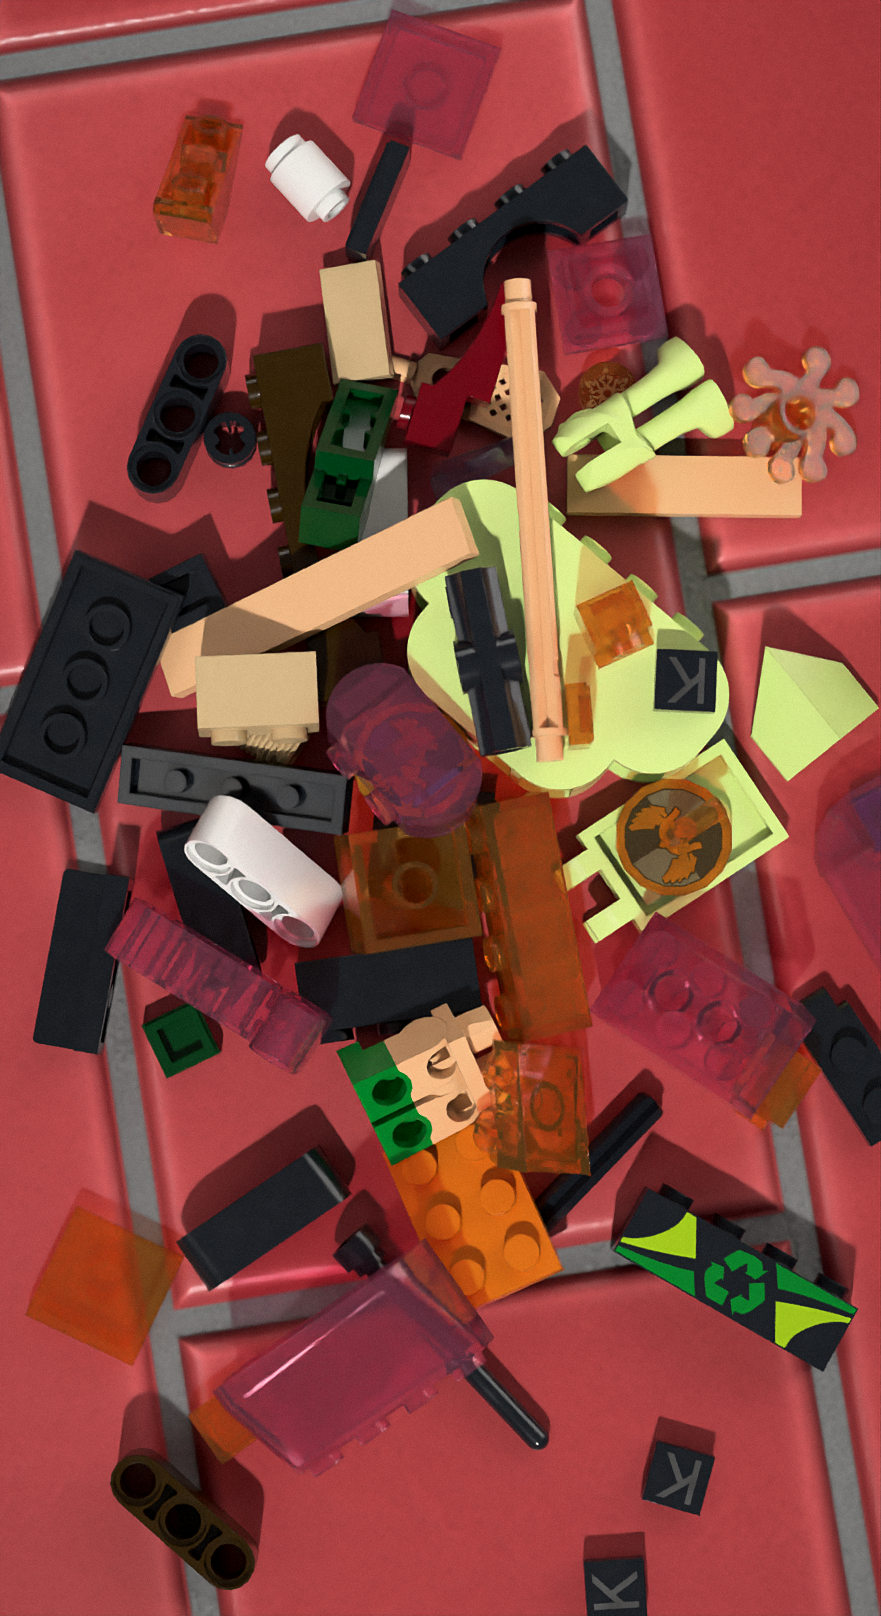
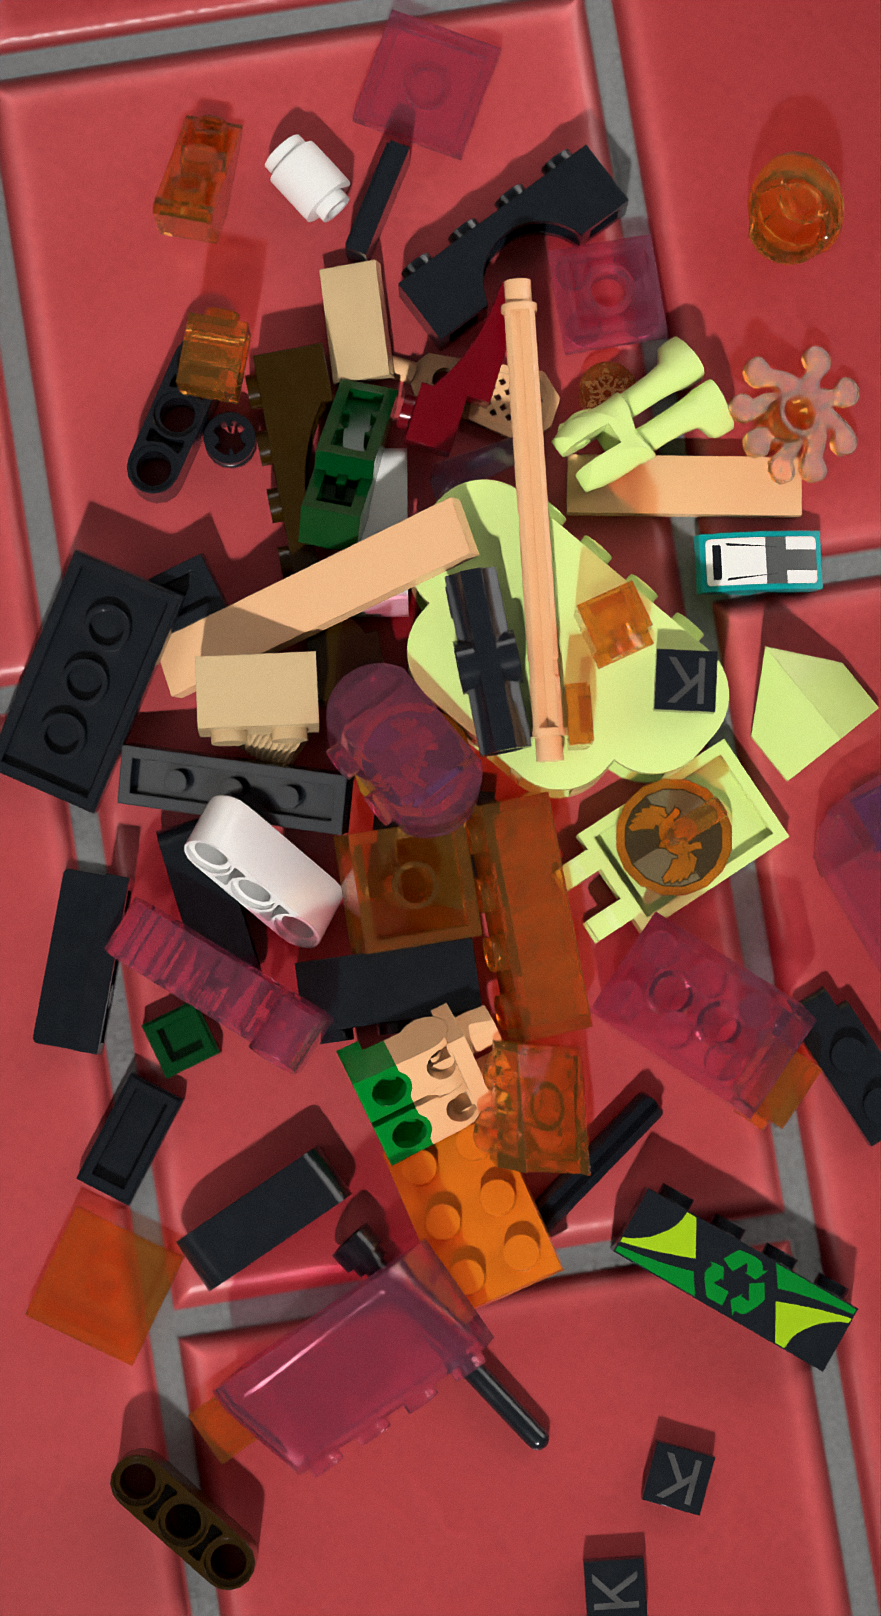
(130, 1139): none -> black tile
(214, 355): none -> clear orange brick
(758, 562): none -> slope
(795, 208): none -> clear orange piece

